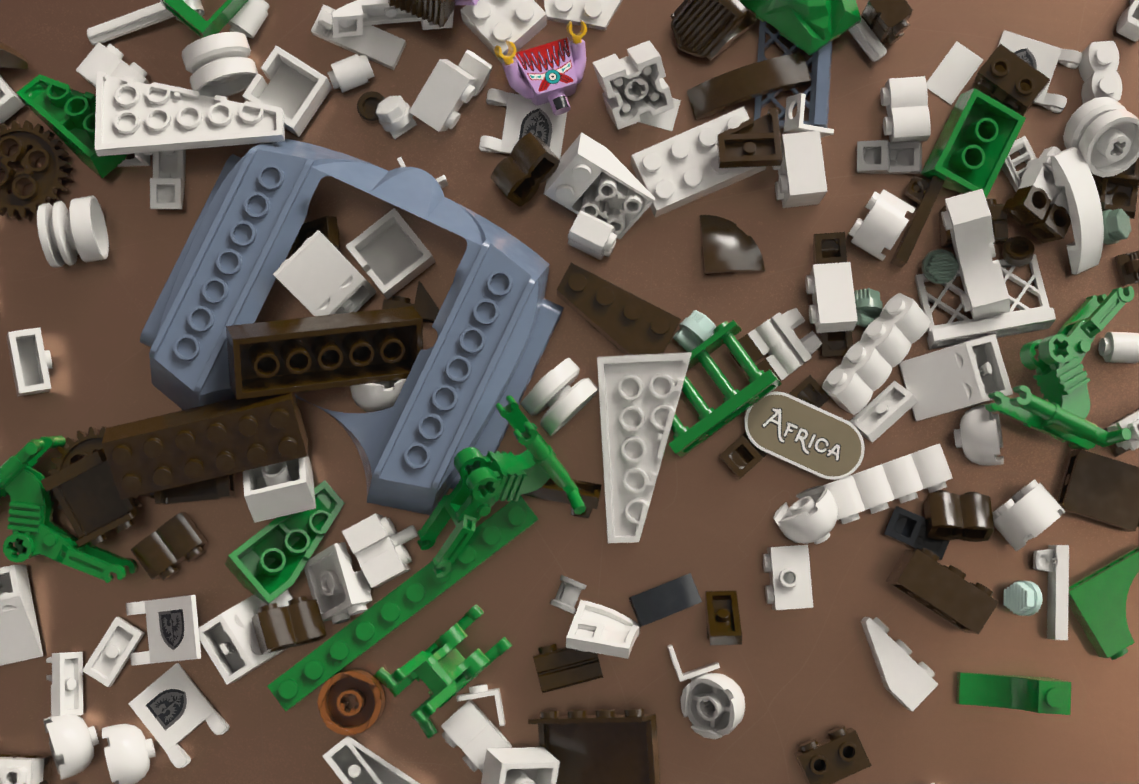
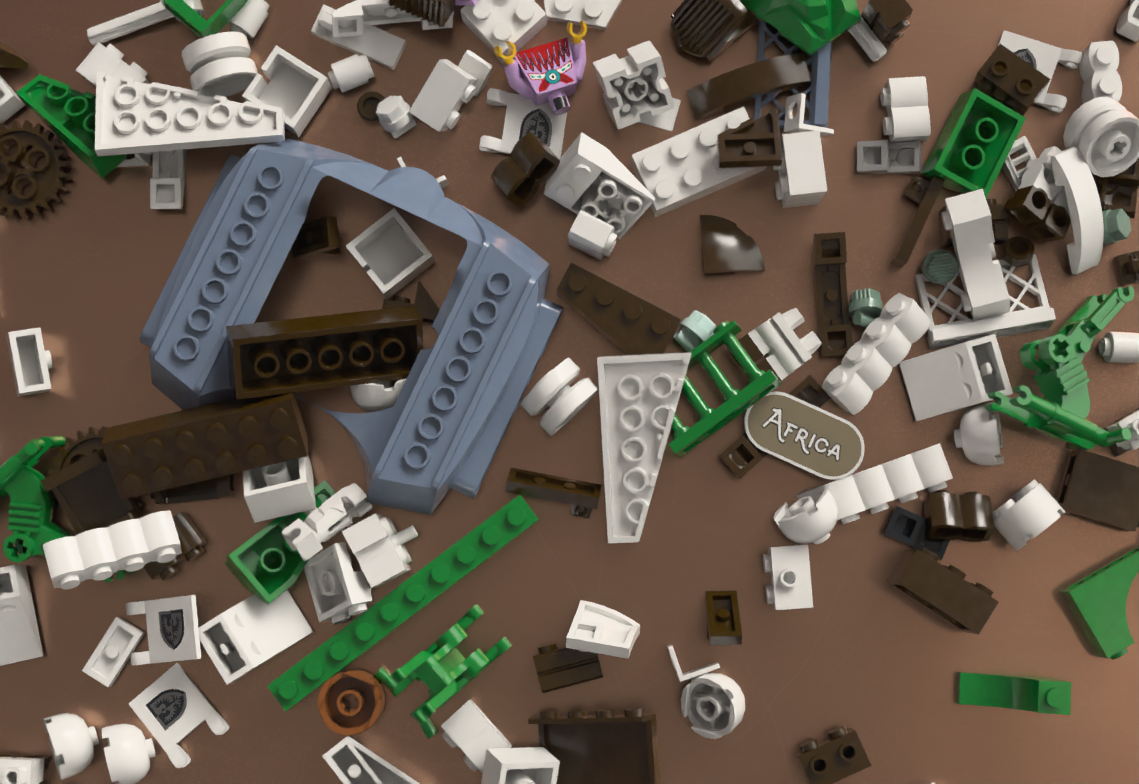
(66, 683): white plate -> none
(72, 231): white wheel -> none
(106, 550): none -> white brick
(288, 625): dark brown brick -> none
(324, 278): white slope -> none
(326, 521): none -> white piece
(482, 691): white bracket -> none
(494, 478): green piece -> none
(567, 594): light grey bush -> none
(665, 599): black slope -> none
(832, 297): white brick -> none
(882, 223): white brick -> none
(883, 411): white plate -> none
(898, 671): white slope -> none
(954, 72): white sticker -> none
(1023, 598): light aqua piece -> none
(1055, 562): white hinge -> none

